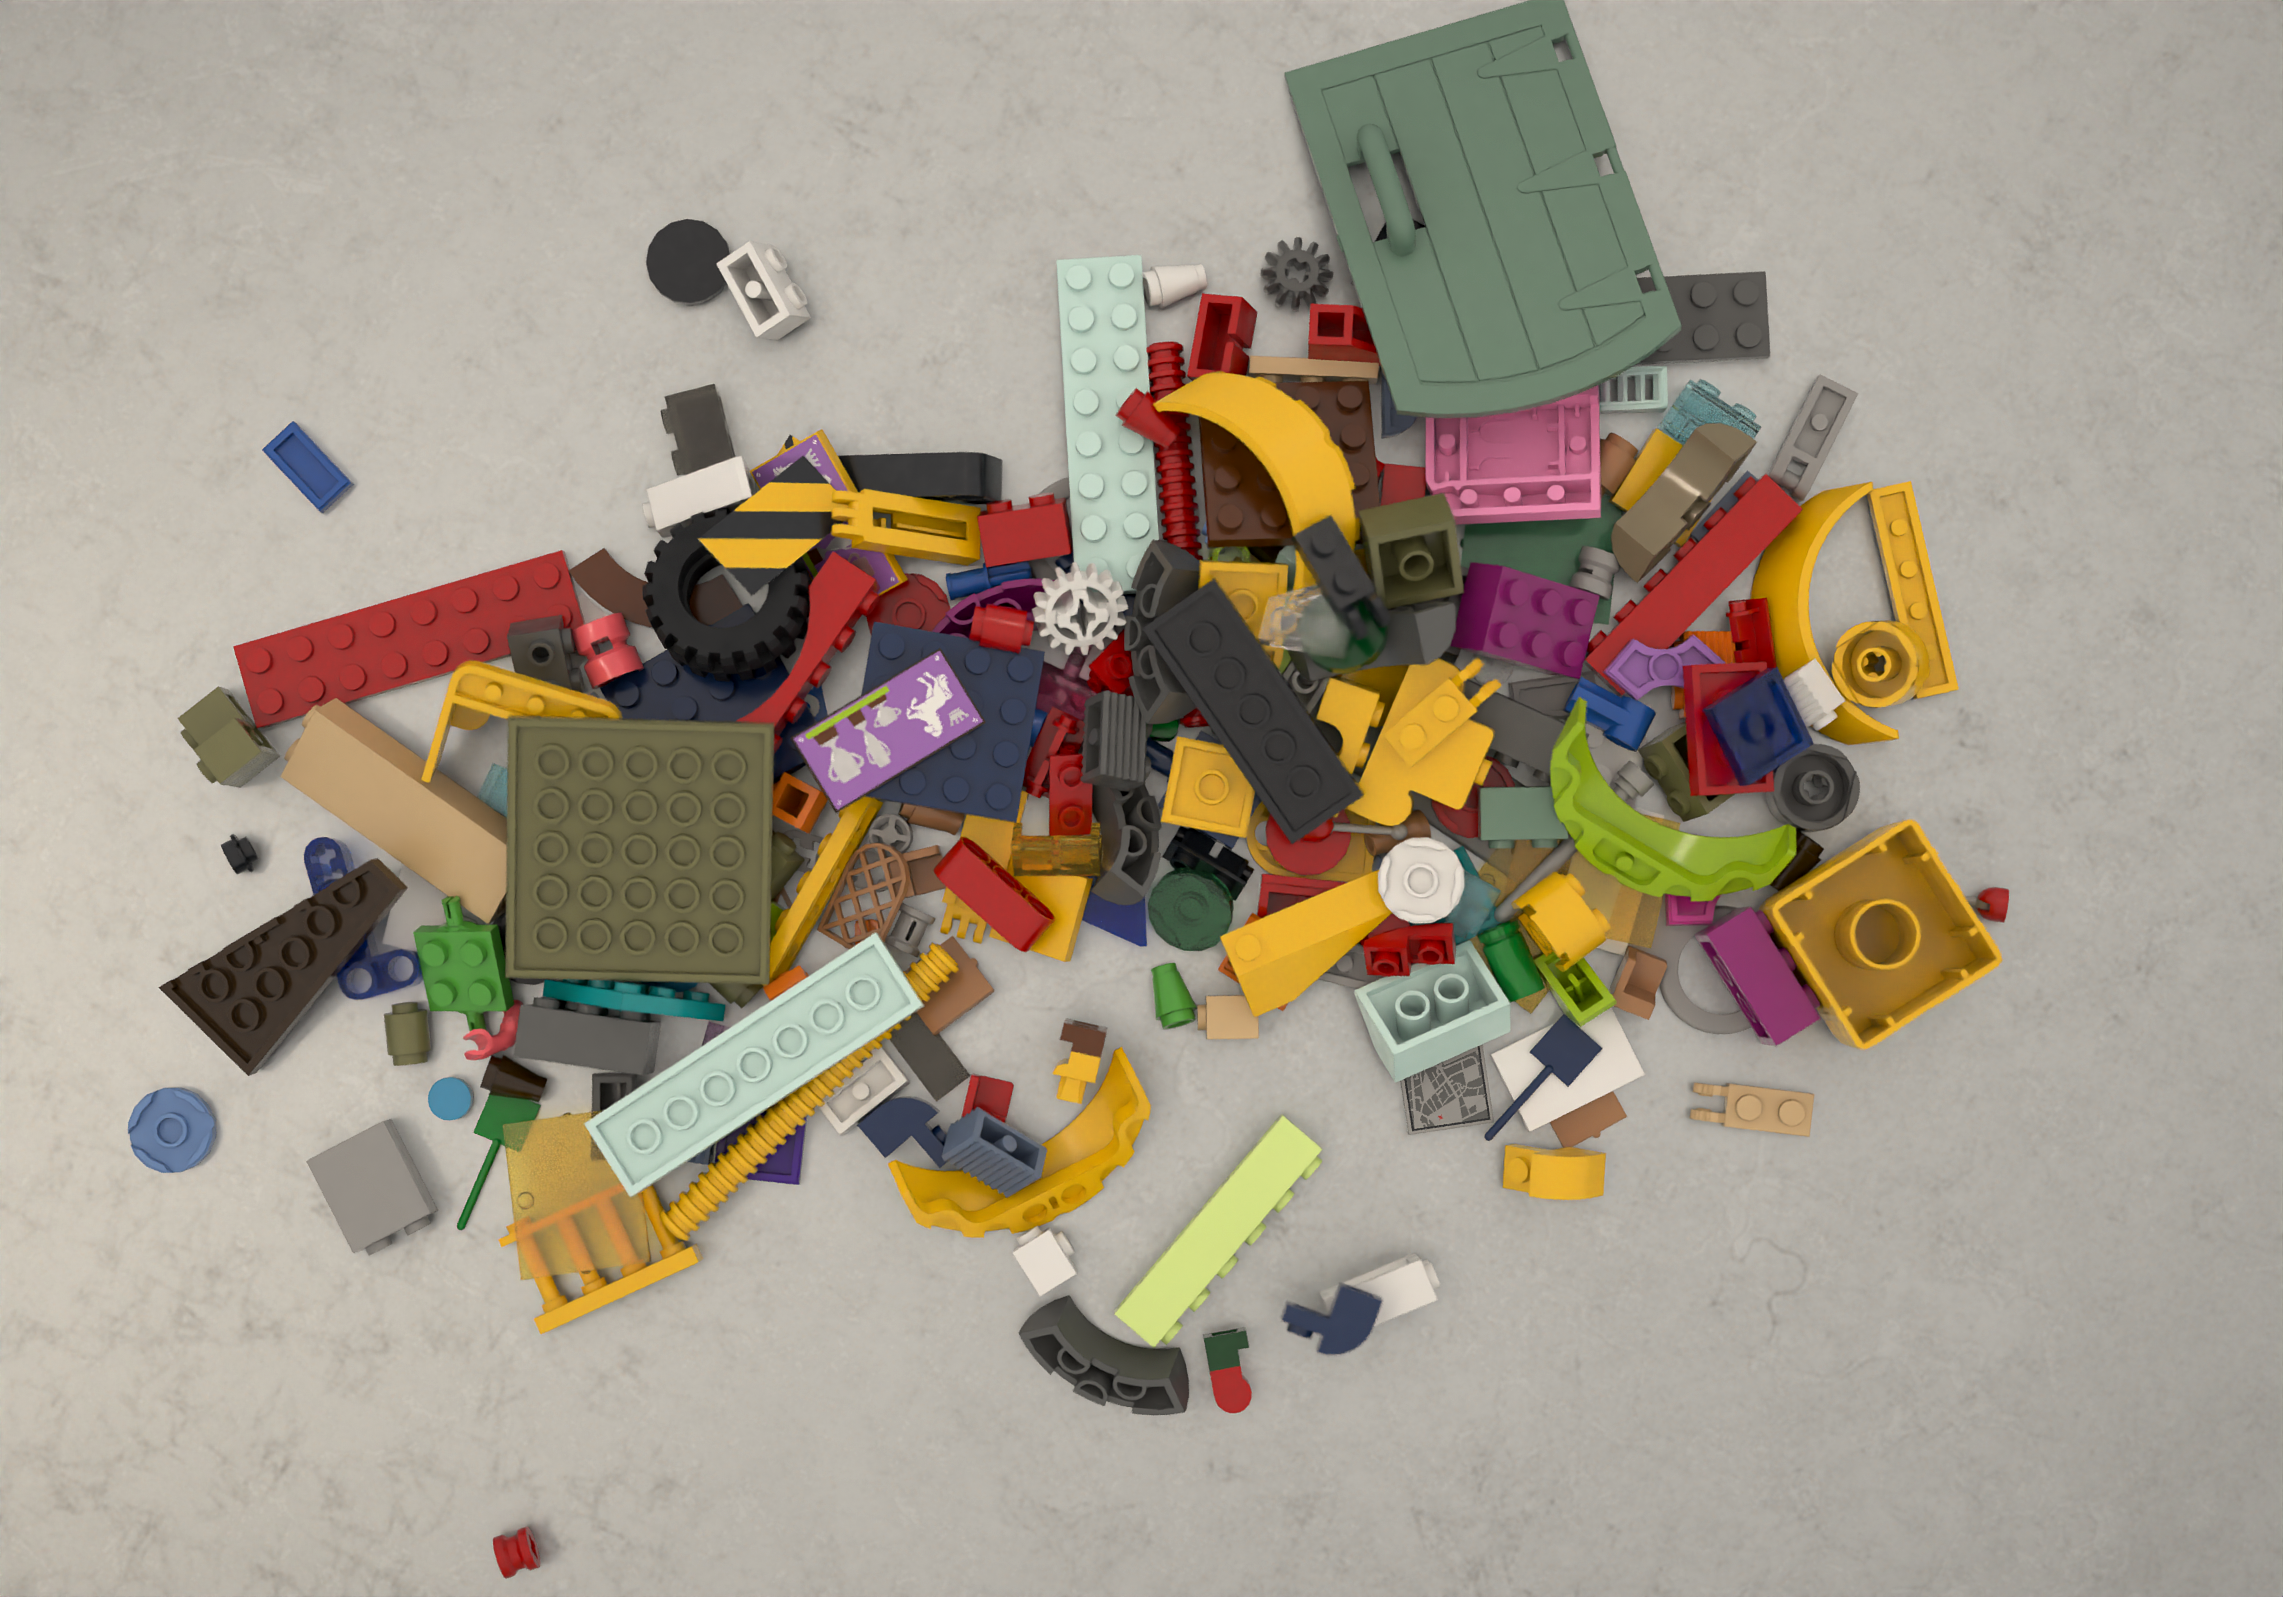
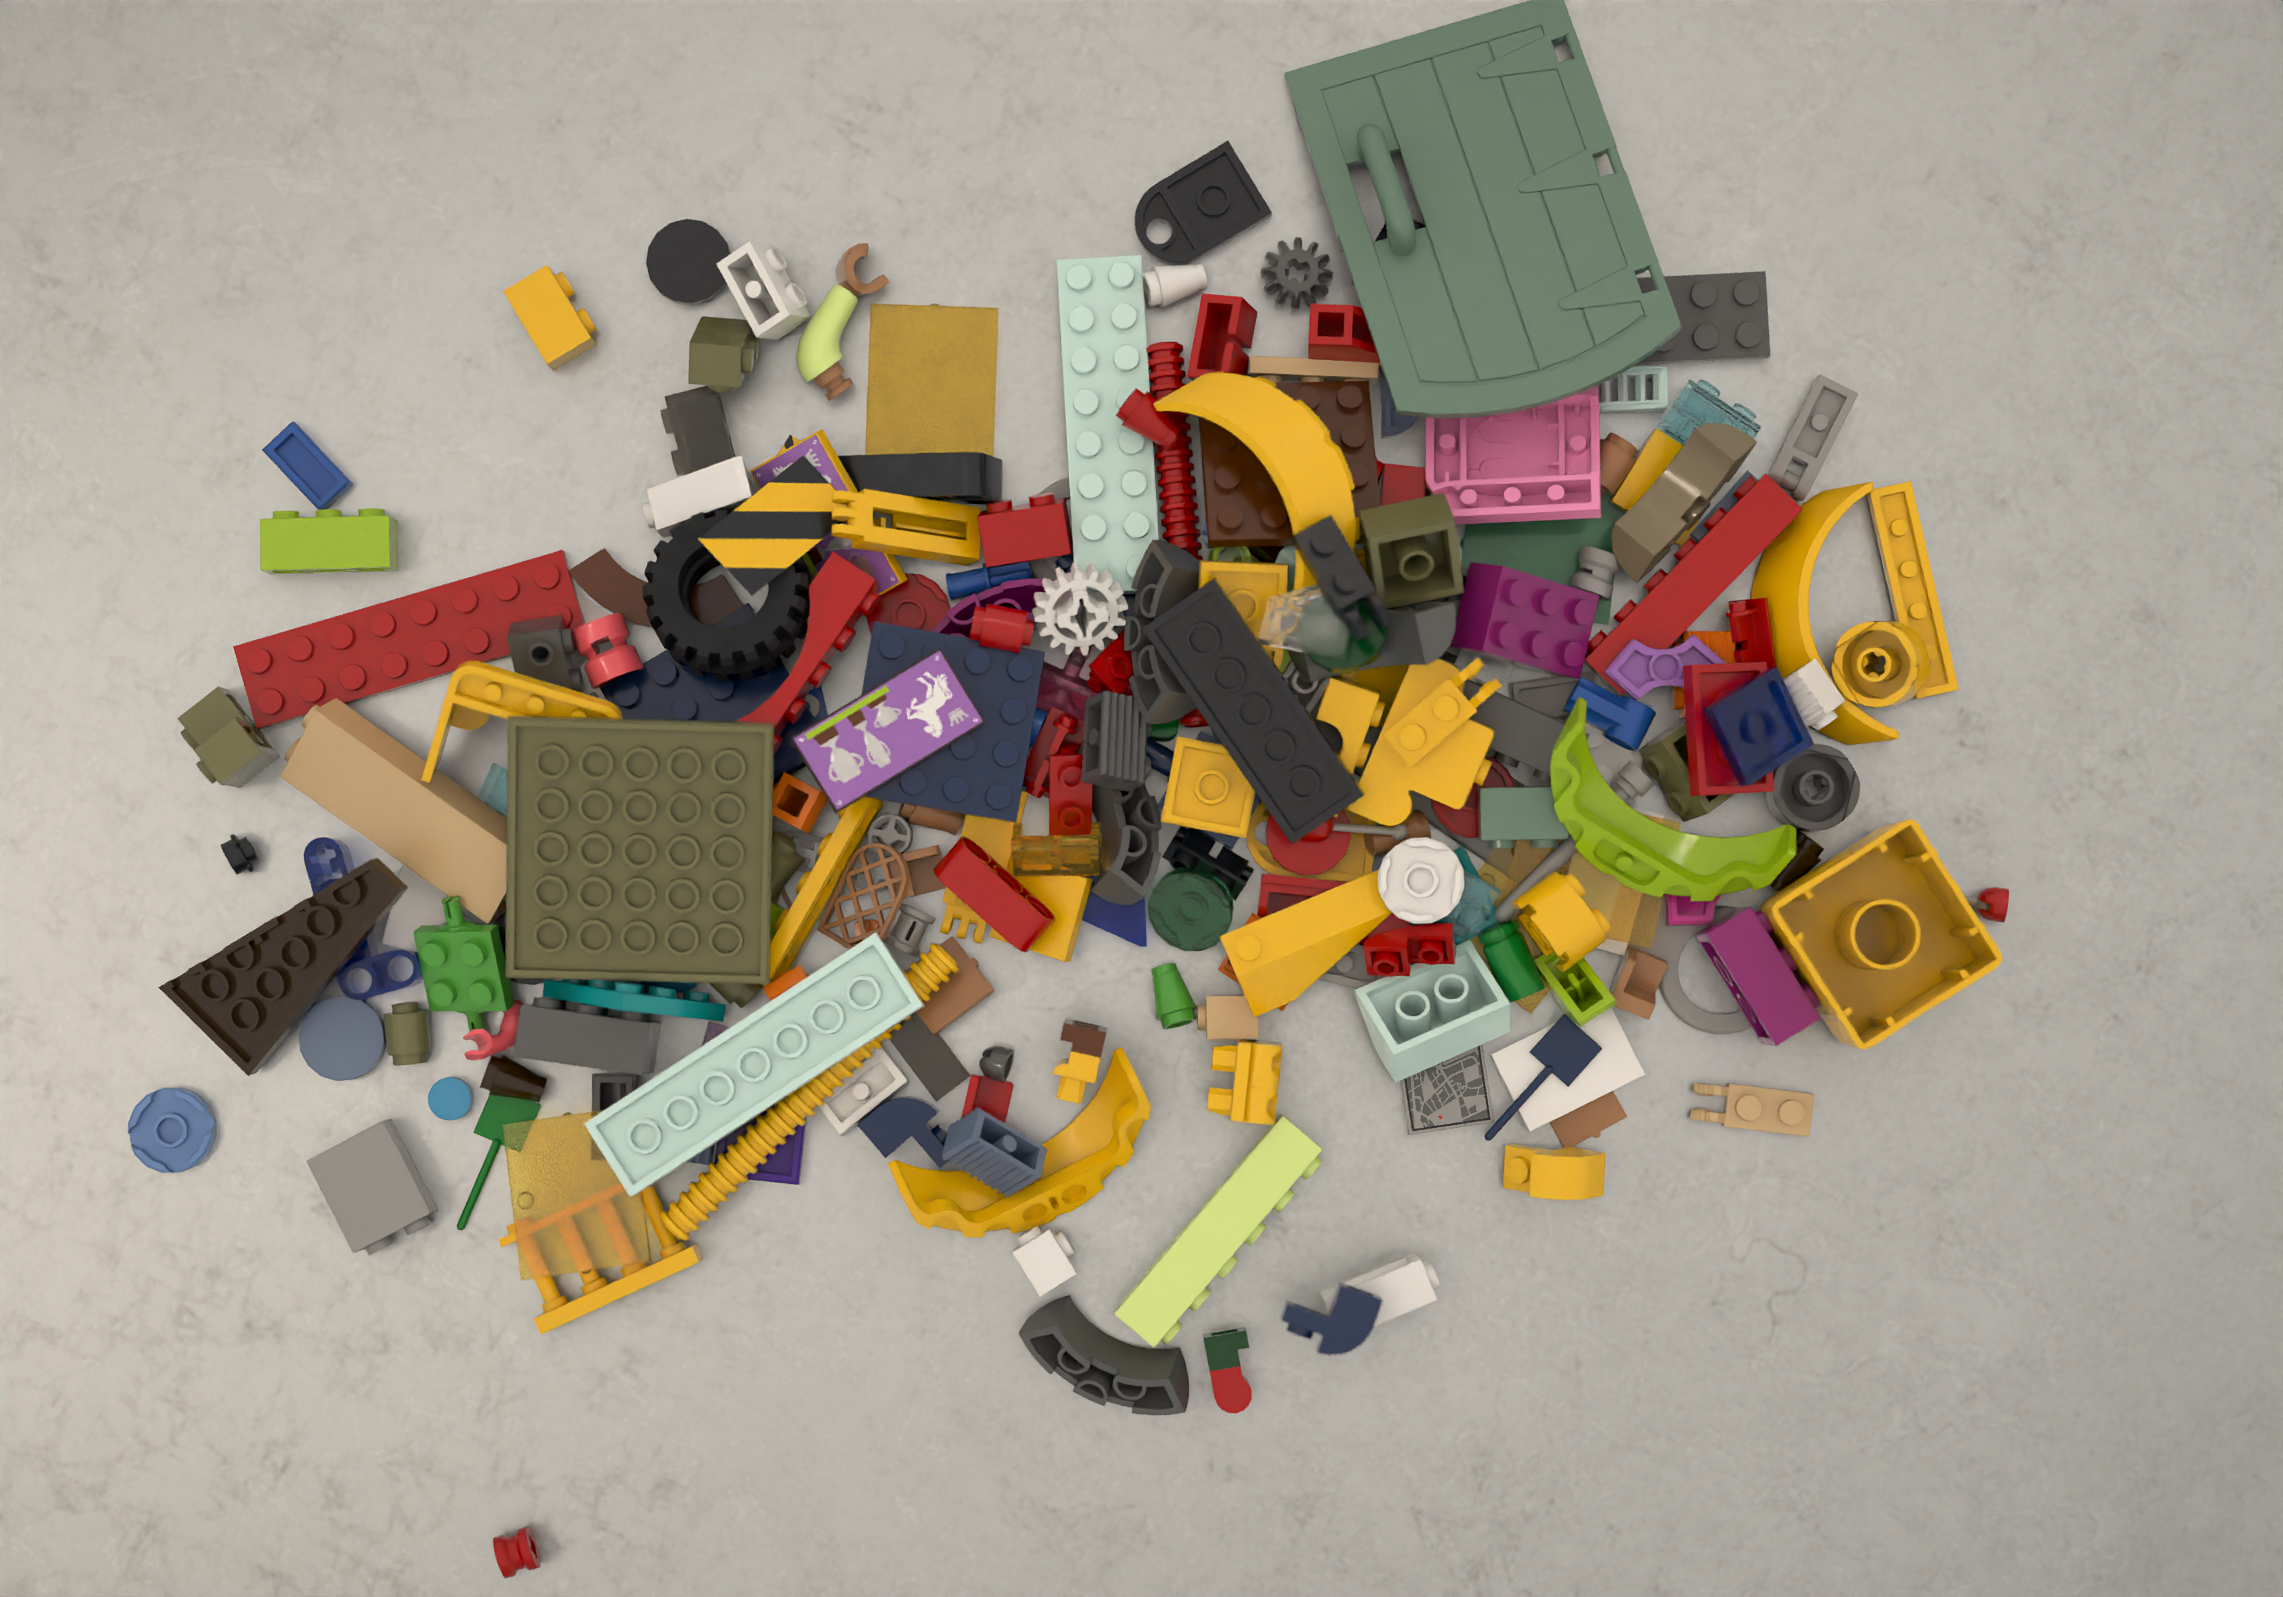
(328, 542): none -> lime brick
(342, 1038): none -> sand blue tile
(551, 317): none -> yellow brick
(722, 353): none -> olive brick
(819, 344): none -> yellowish green piece
(931, 379): none -> clear yellow piece
(997, 1063): none -> dark grey hinge
(1202, 206): none -> black tile
(1254, 1082): none -> yellow hips

